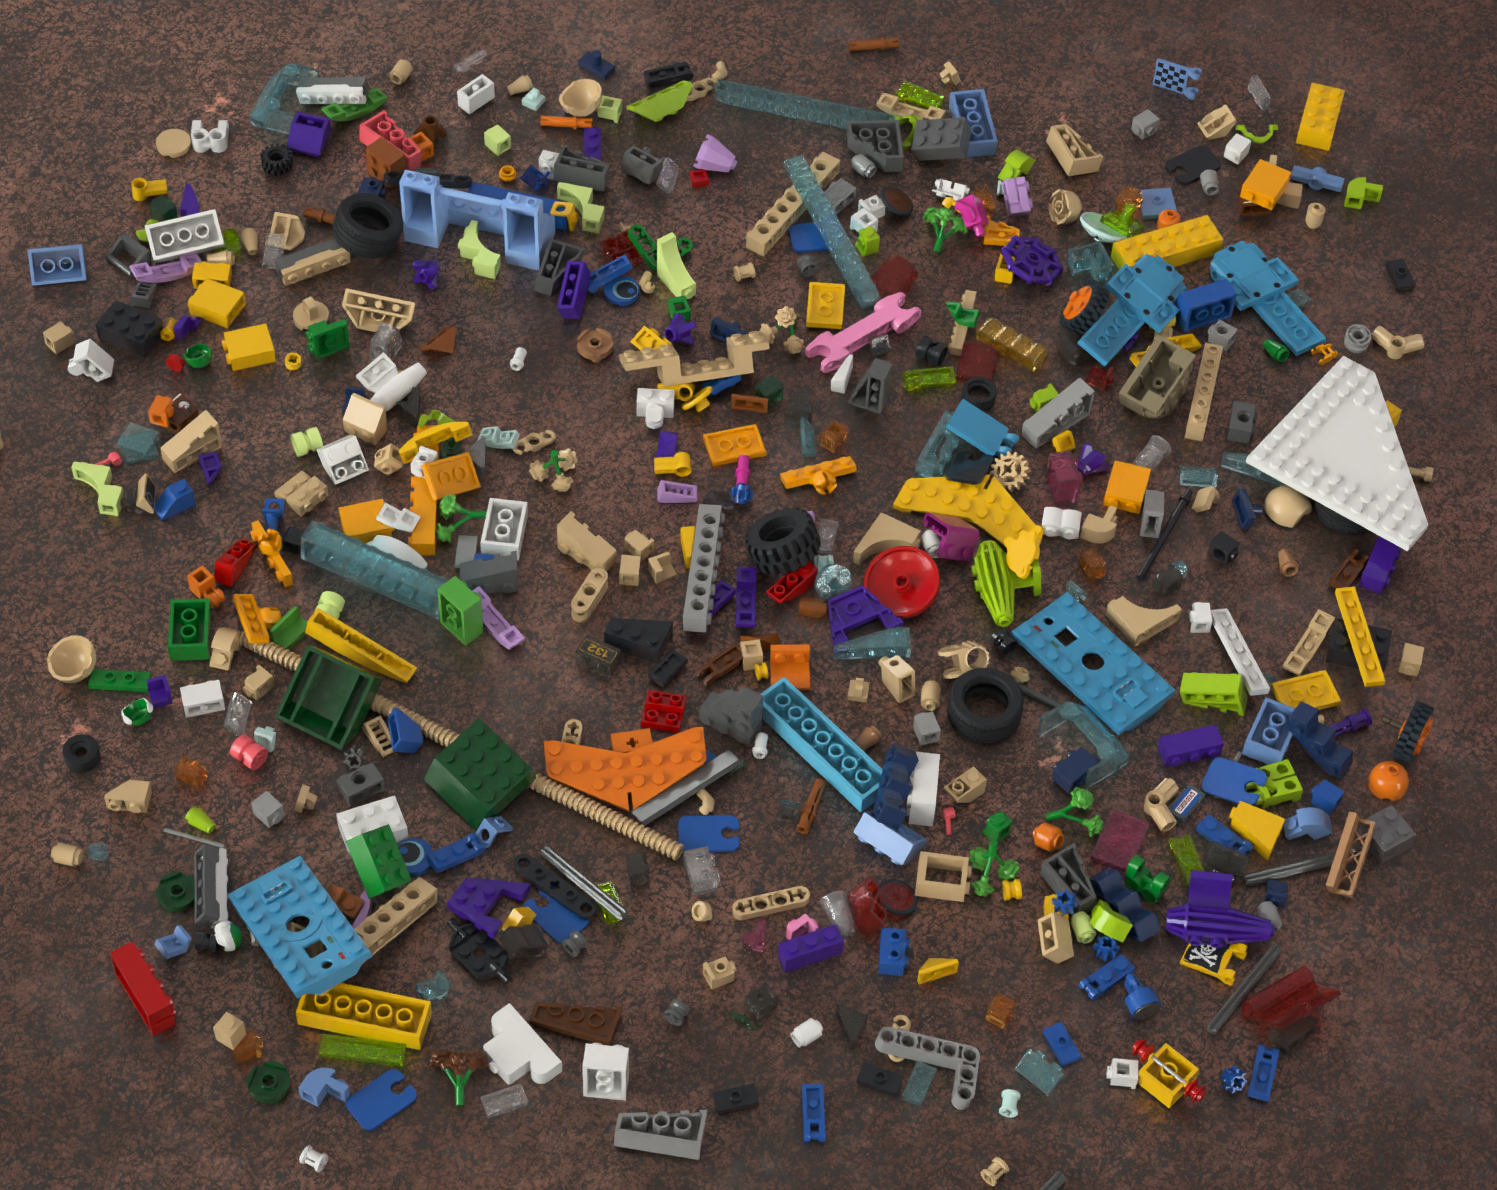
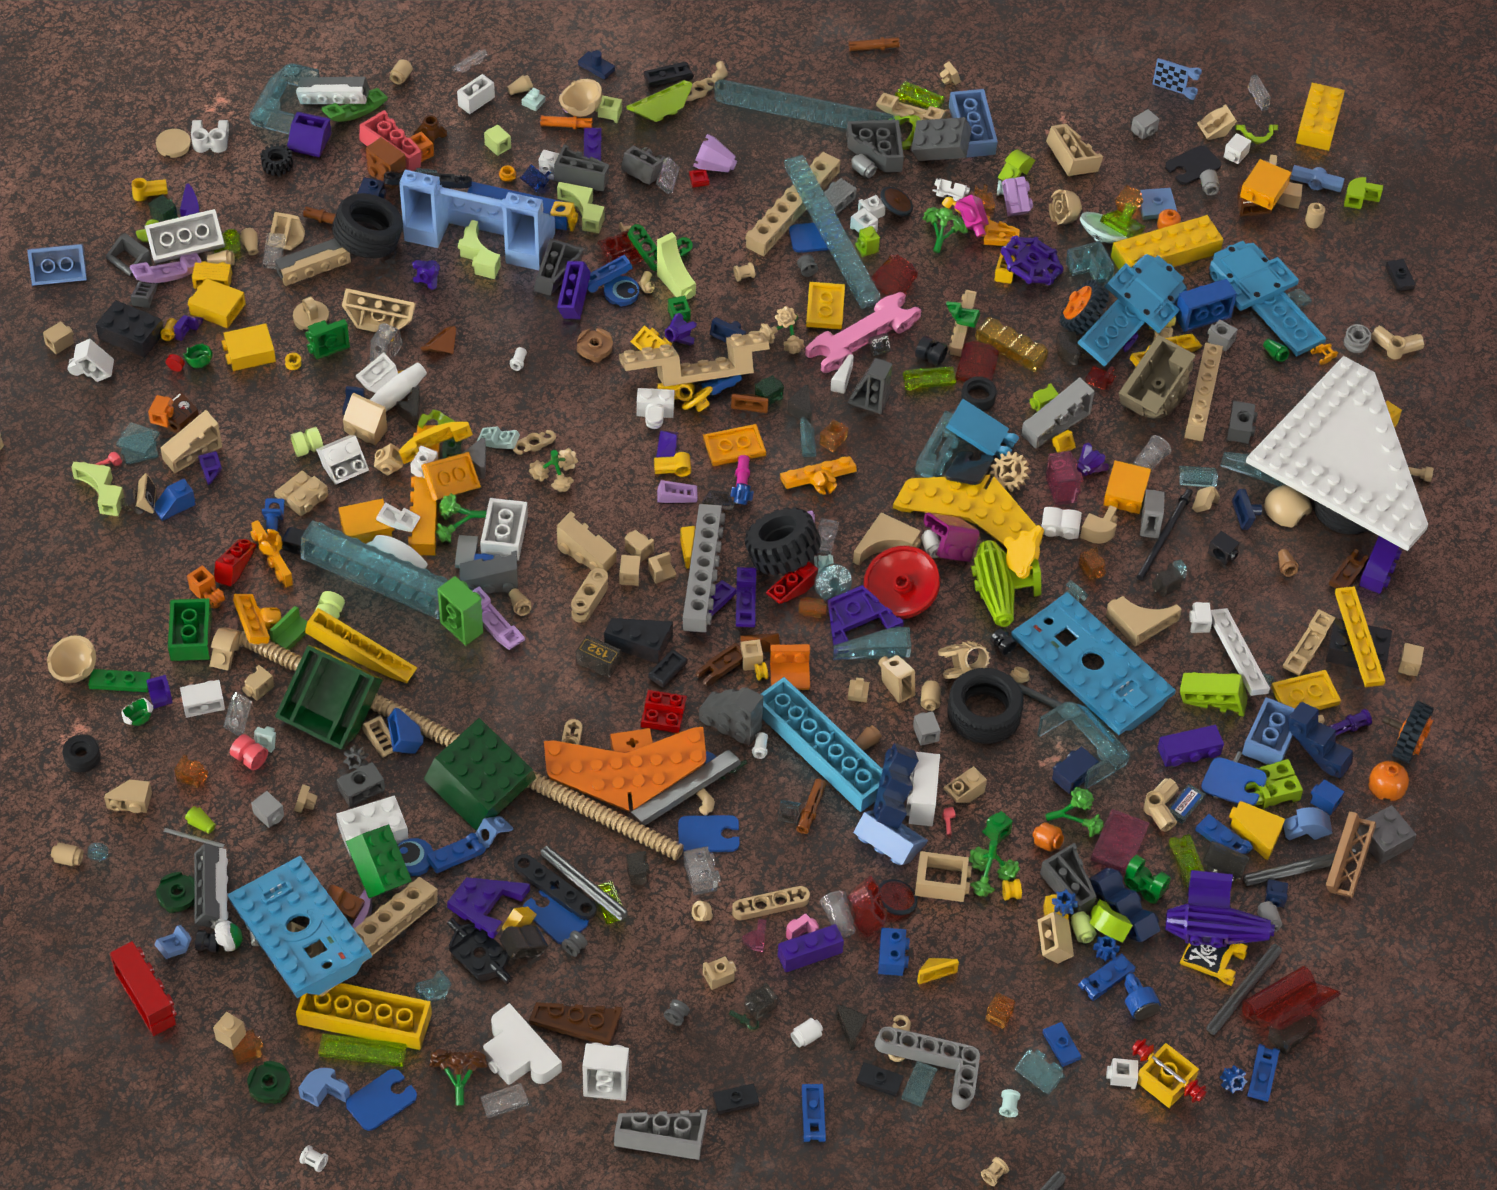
(520, 603): none -> tan cone

